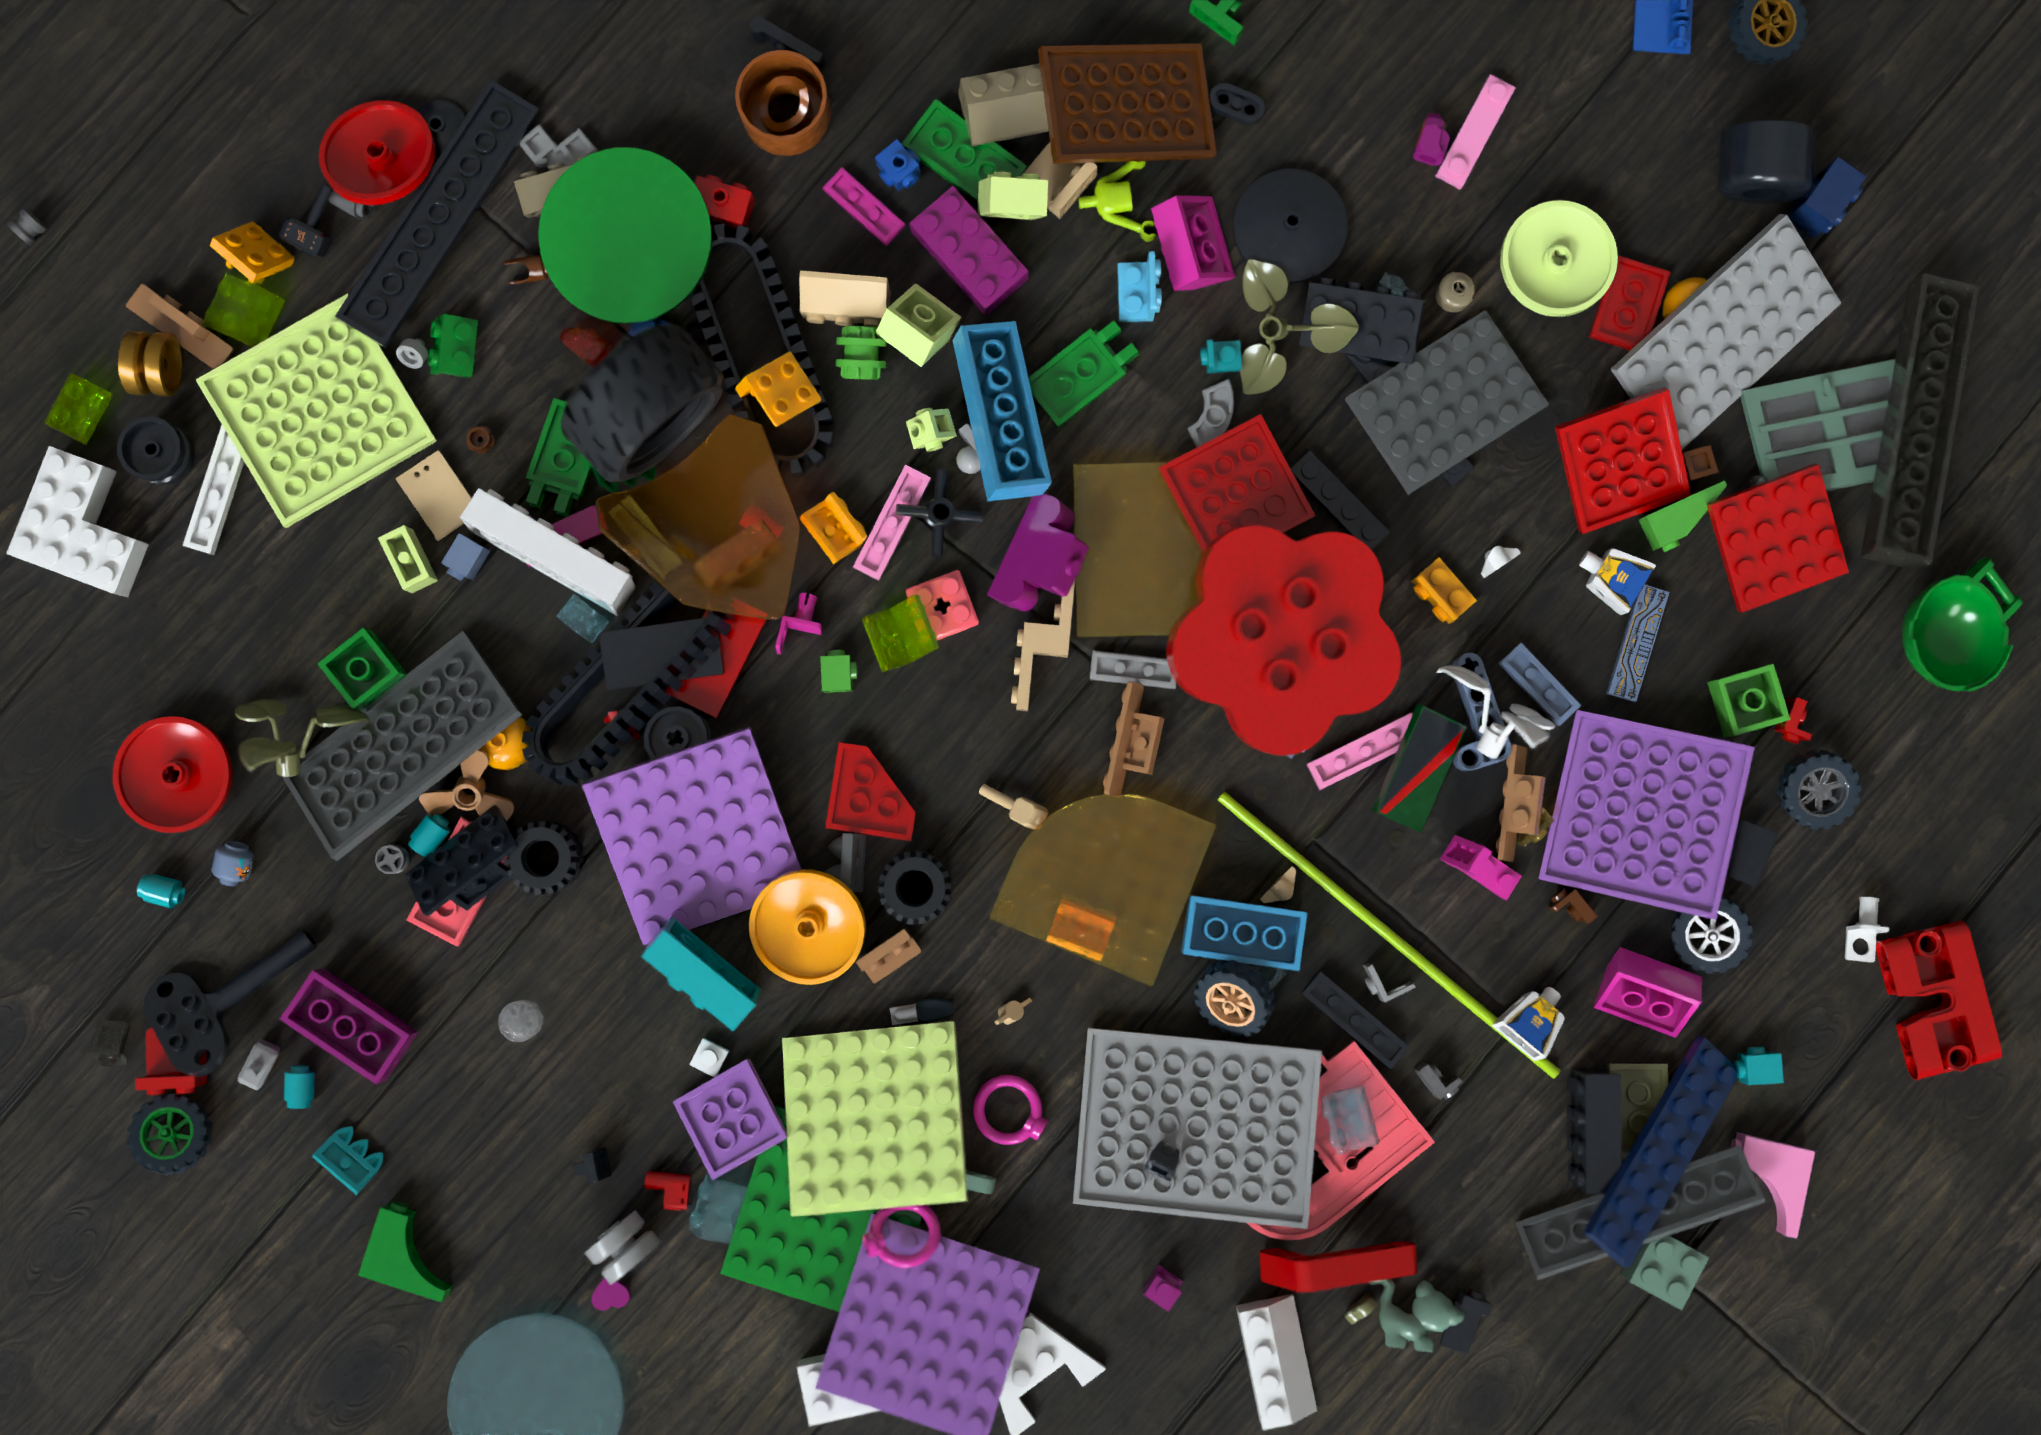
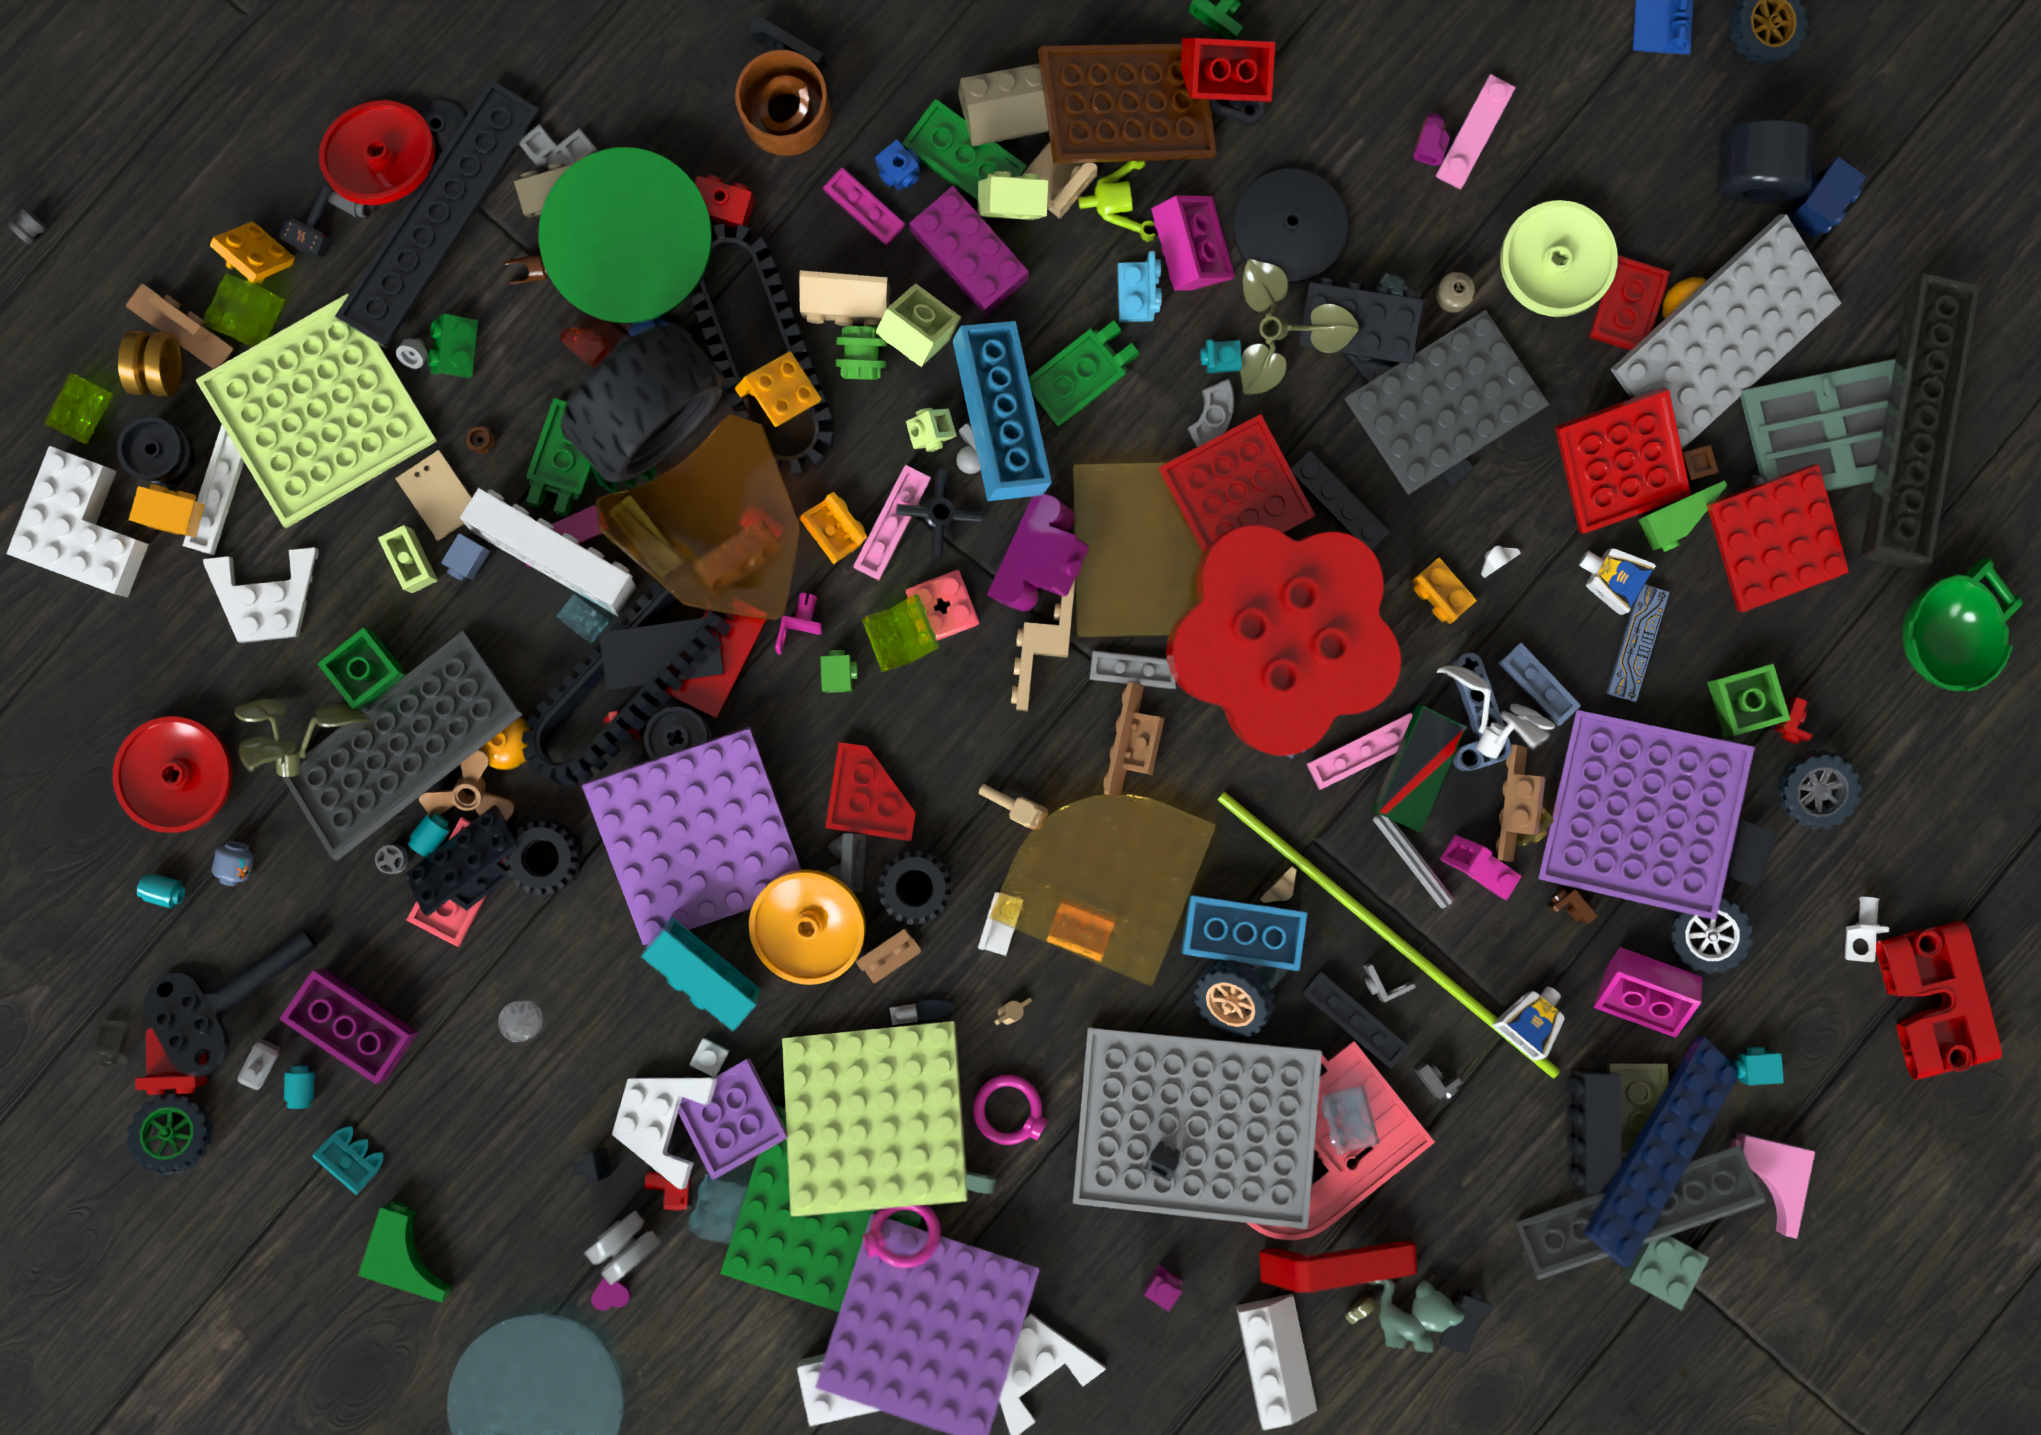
(167, 510): none -> light orange brick
(268, 608): none -> white wing
(649, 1116): none -> white wing
(995, 935): none -> white panel
(1228, 69): none -> red slope
(1414, 860): none -> light grey axle

